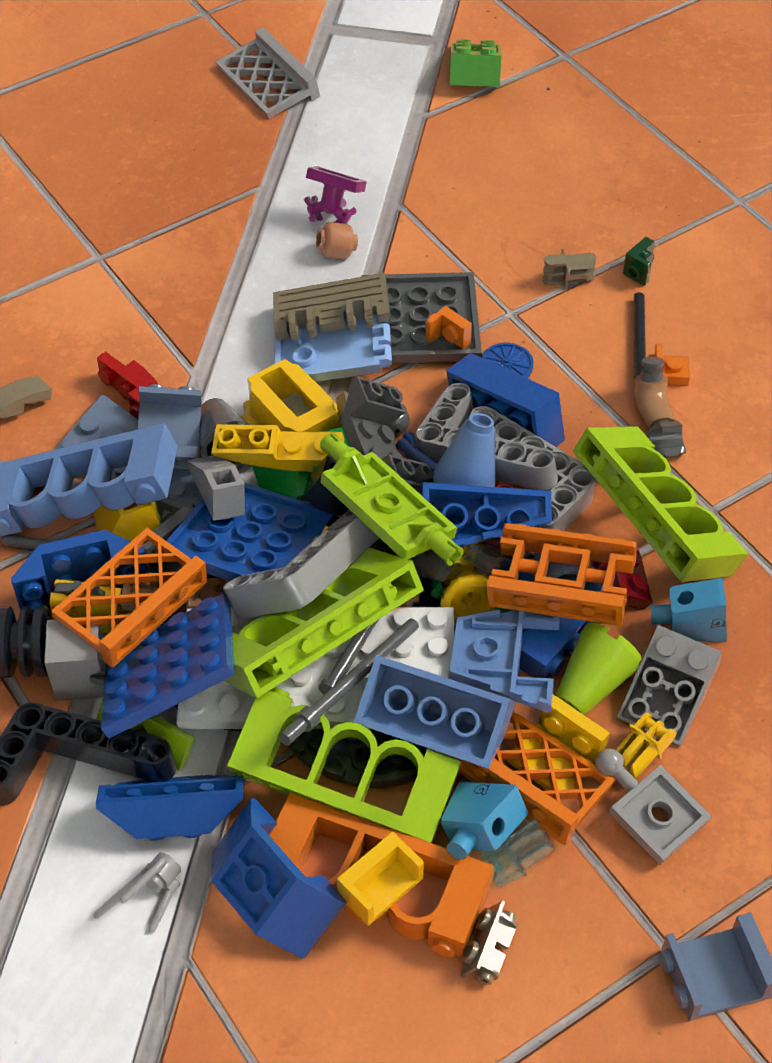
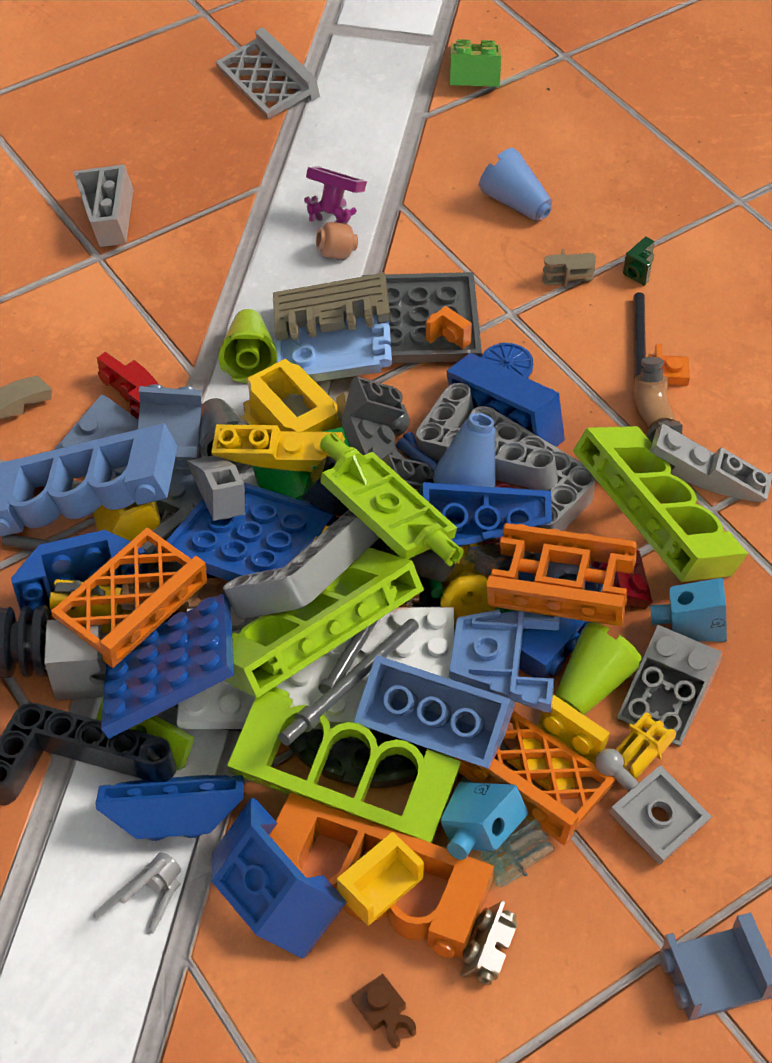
(108, 202): none -> light grey wedge
(246, 347): none -> lime cone
(382, 1006): none -> reddish brown plate
(516, 185): none -> medium blue cone
(715, 472): none -> light grey slope

